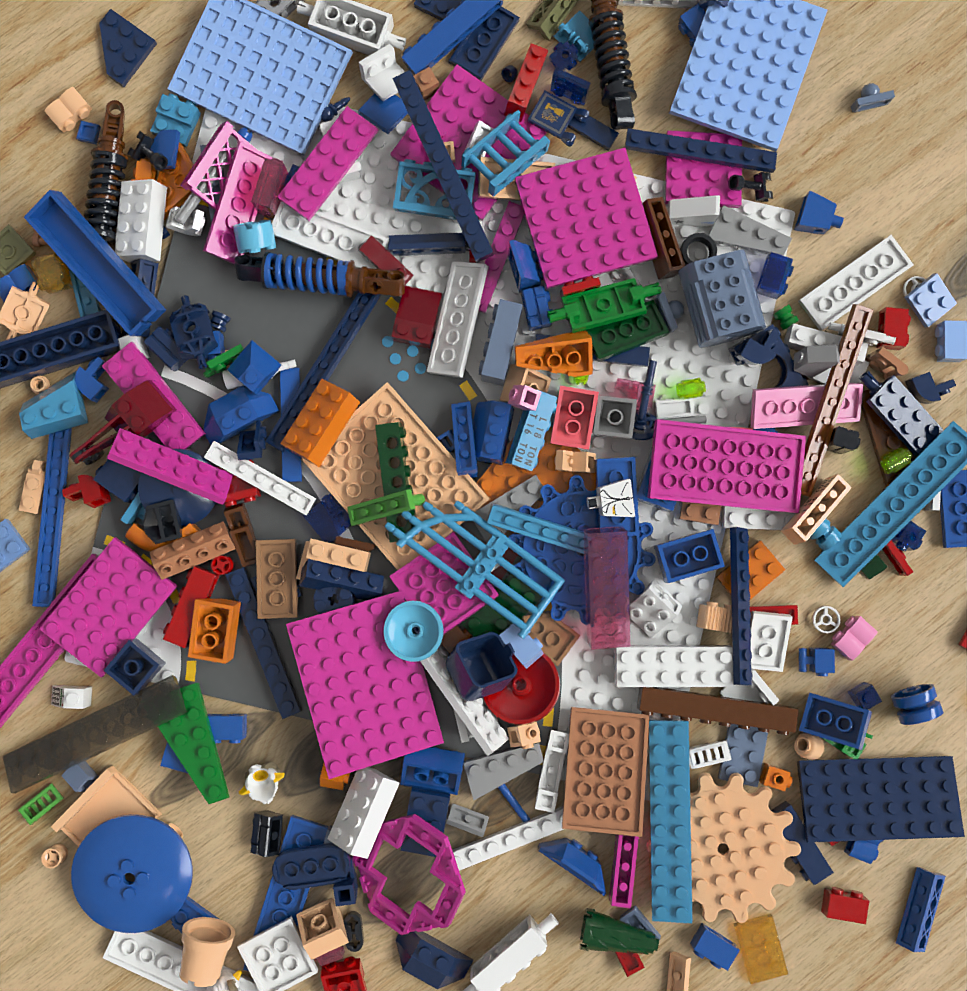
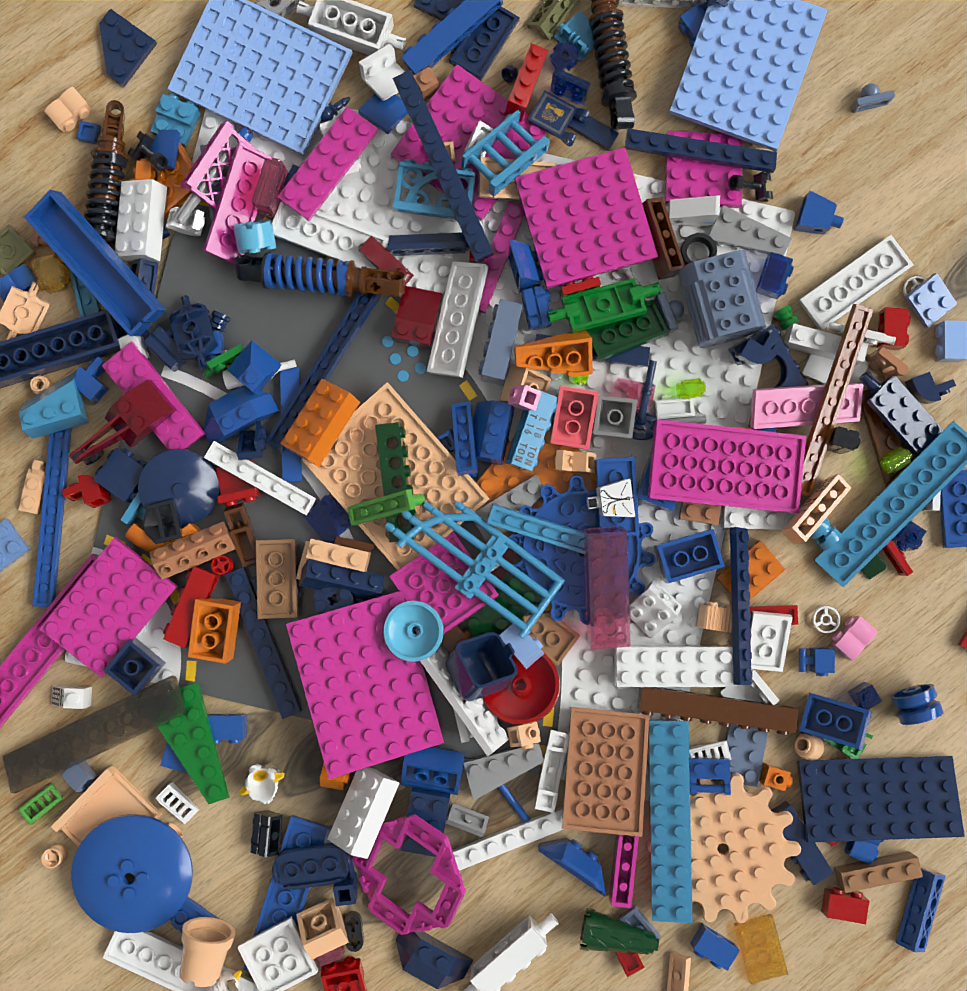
(164, 801): none -> white slope
(170, 466): dark pink plate -> none
(710, 769): none -> blue plate
(816, 359): light grey slope -> none
(881, 872): none -> medium nougat brick

